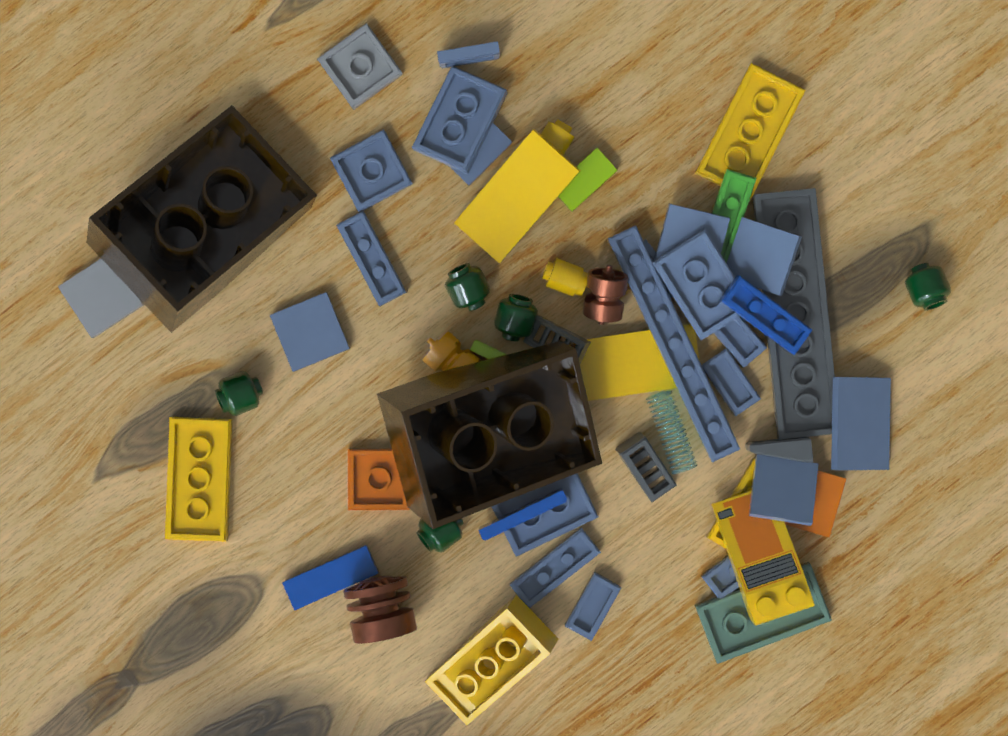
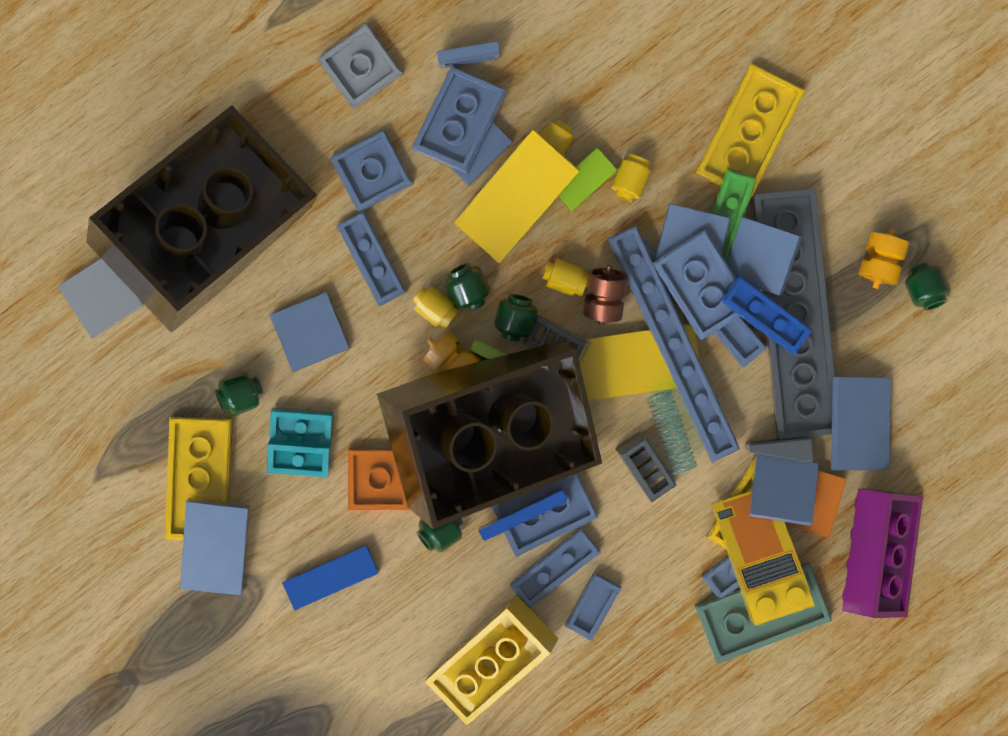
(214, 546): none -> sand blue tile
(300, 442): none -> teal slope
(380, 609): copper wheel -> none
(435, 307): none -> yellow brick
(631, 178): none -> yellow brick
(730, 382): sand blue tile -> none
(882, 553): none -> magenta slope
(883, 259): none -> light orange wheel

